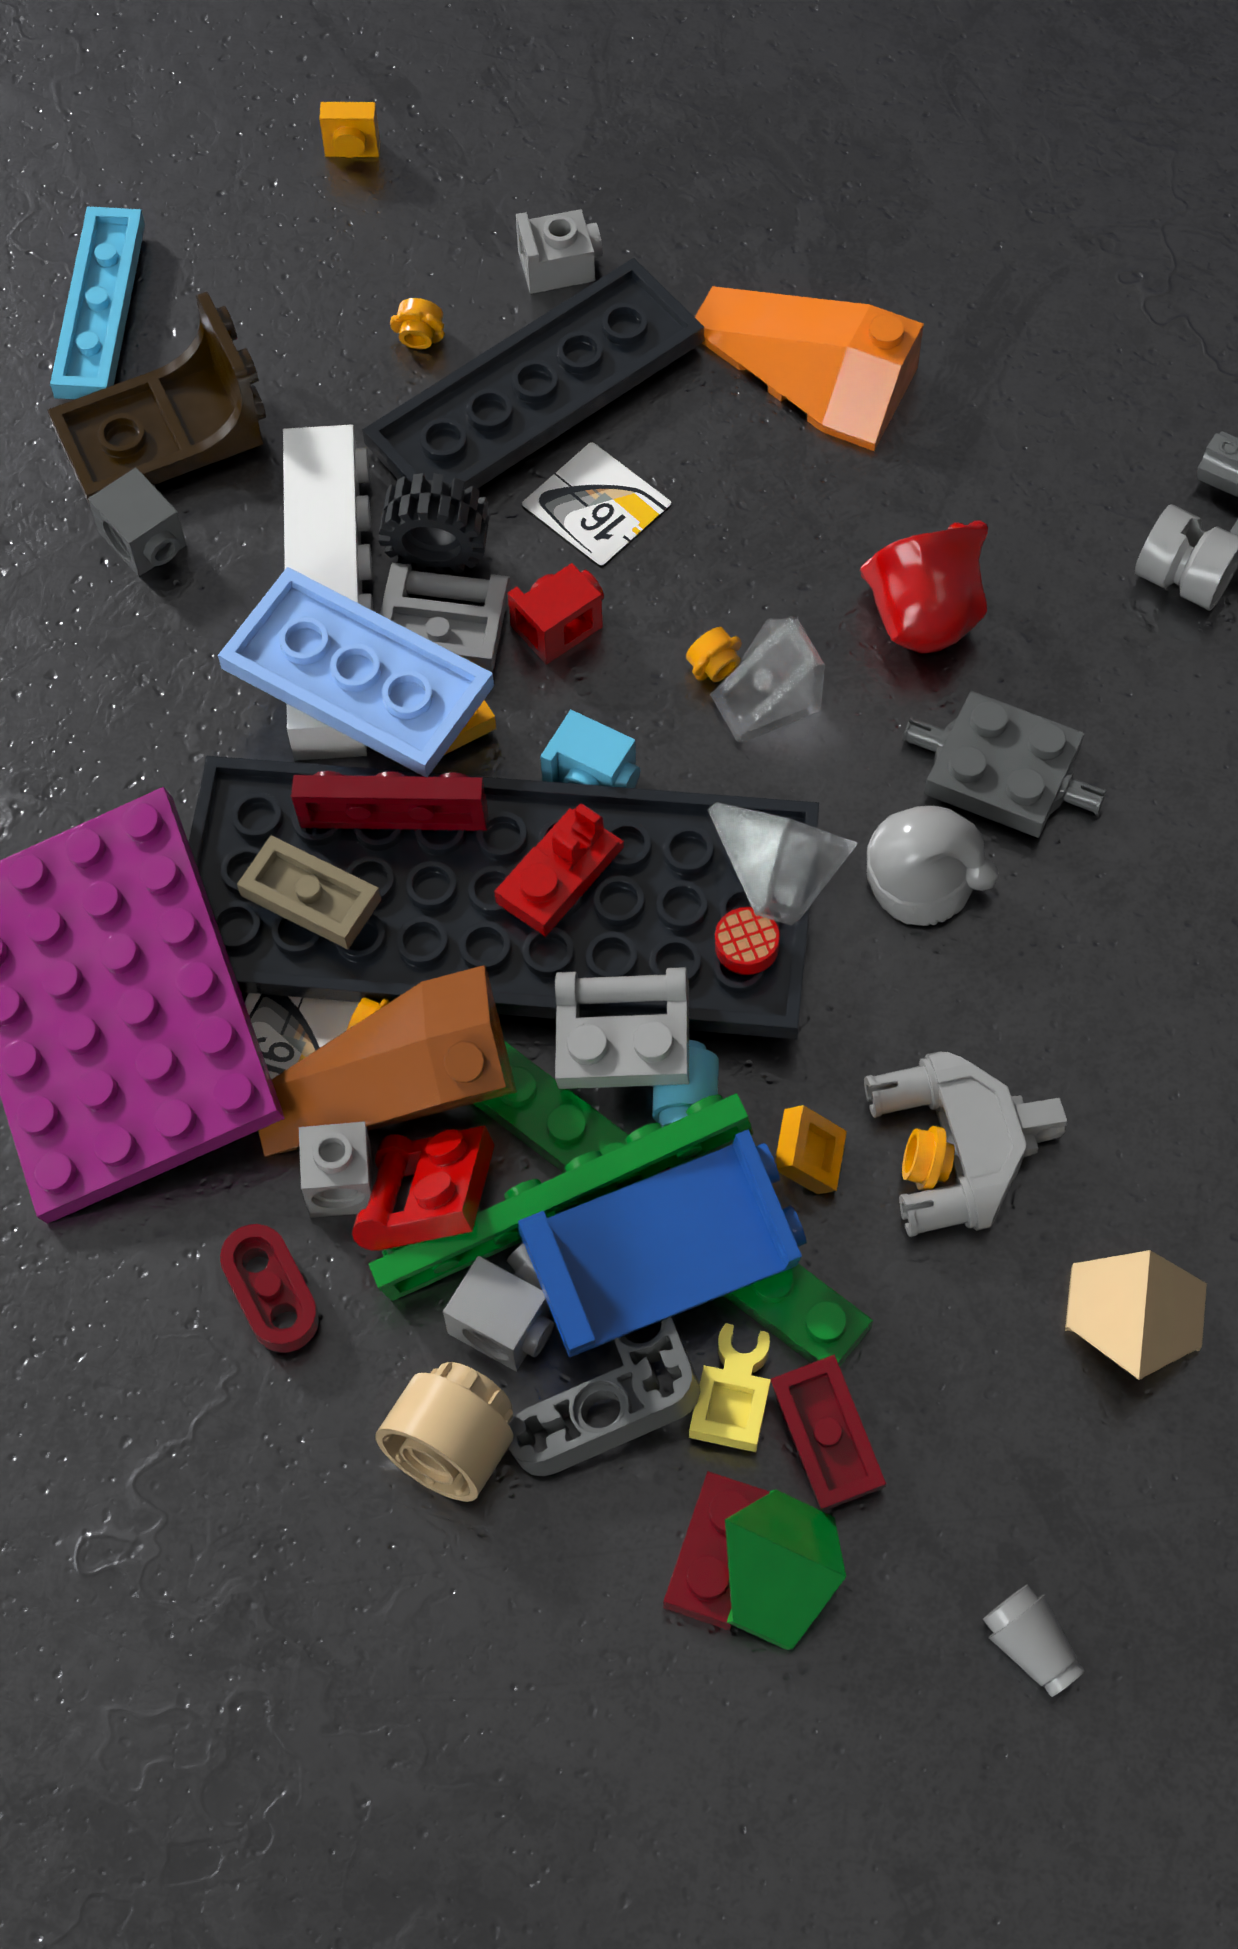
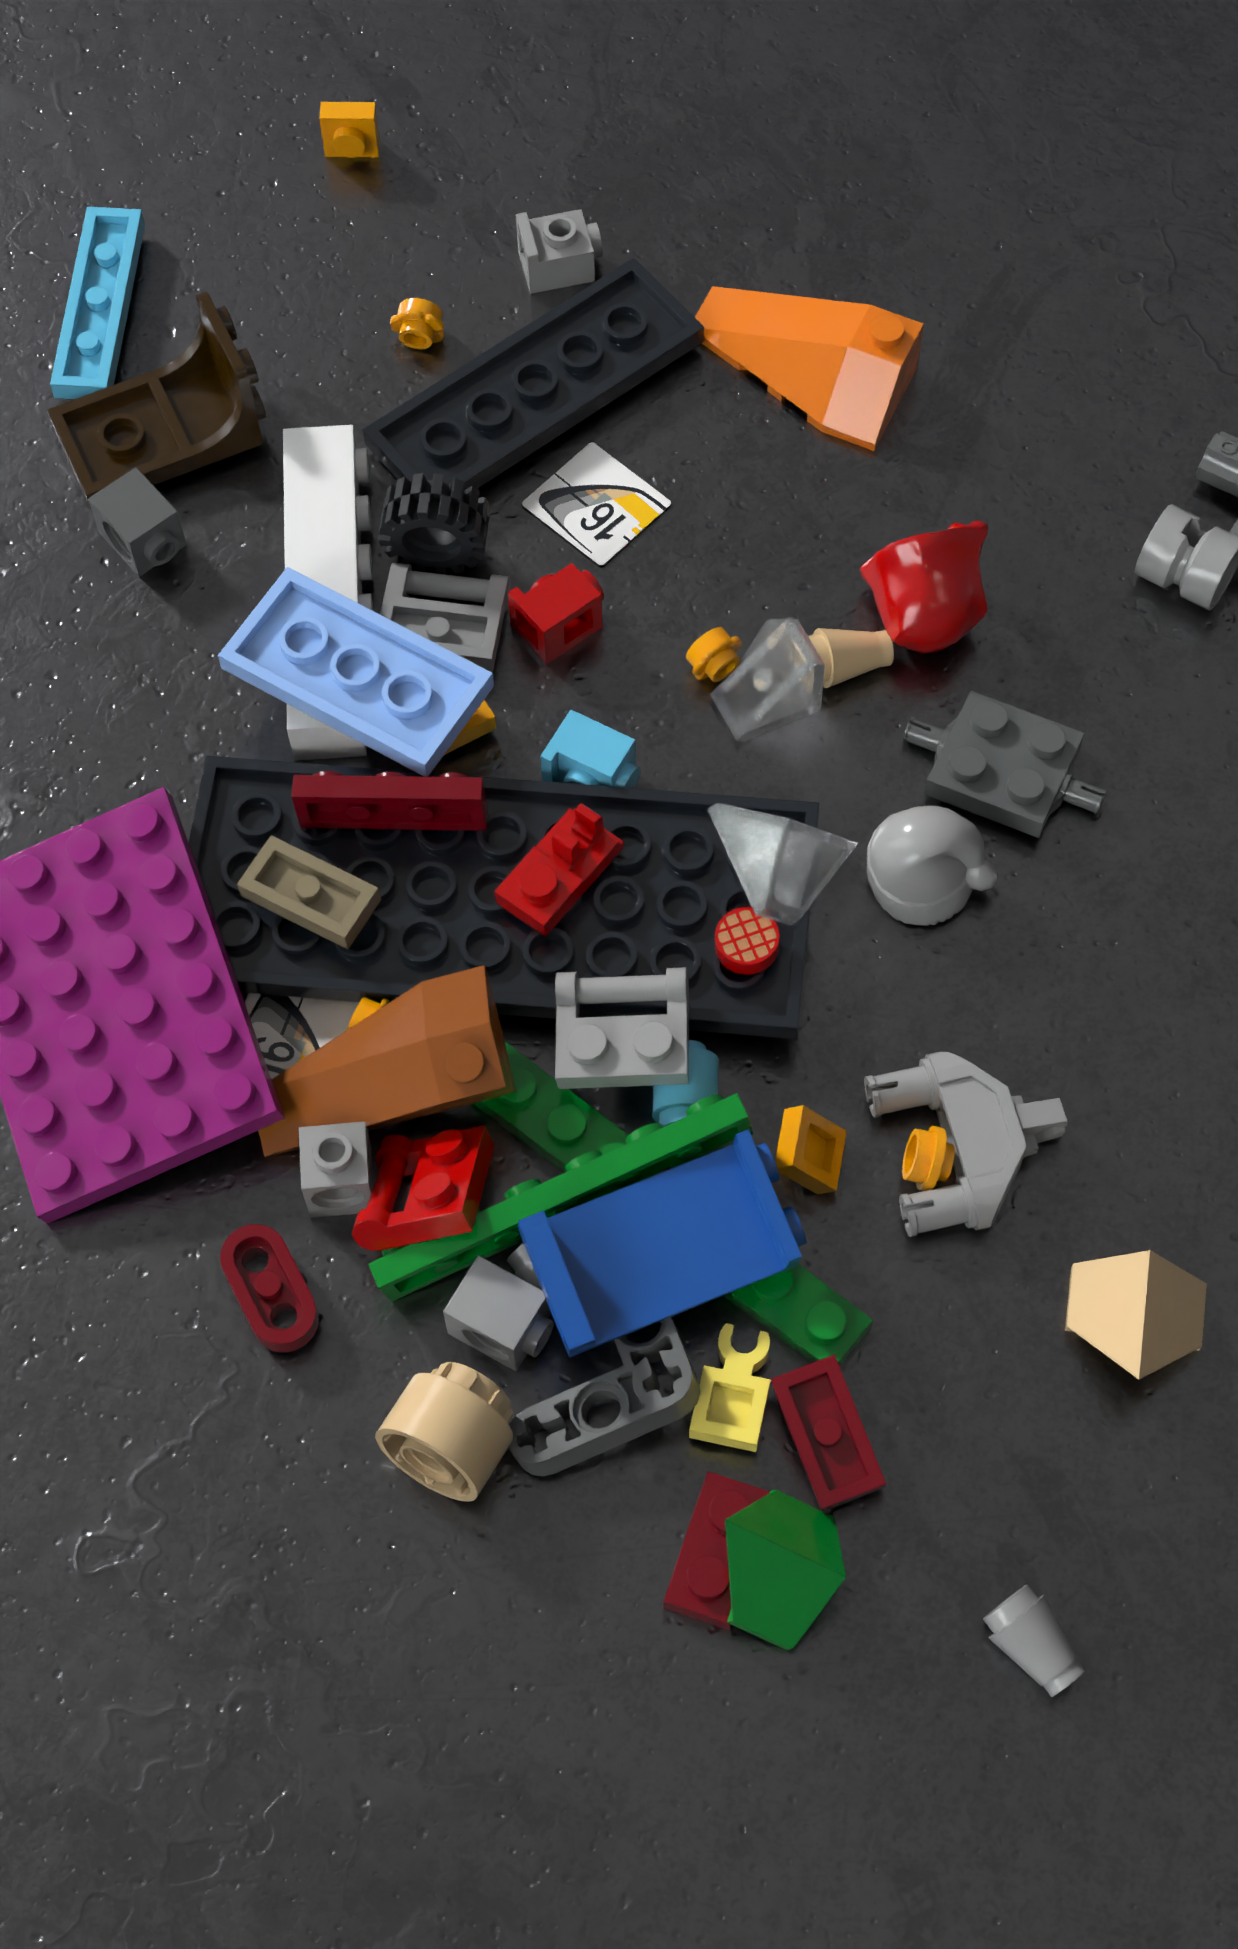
(851, 652): none -> tan cone

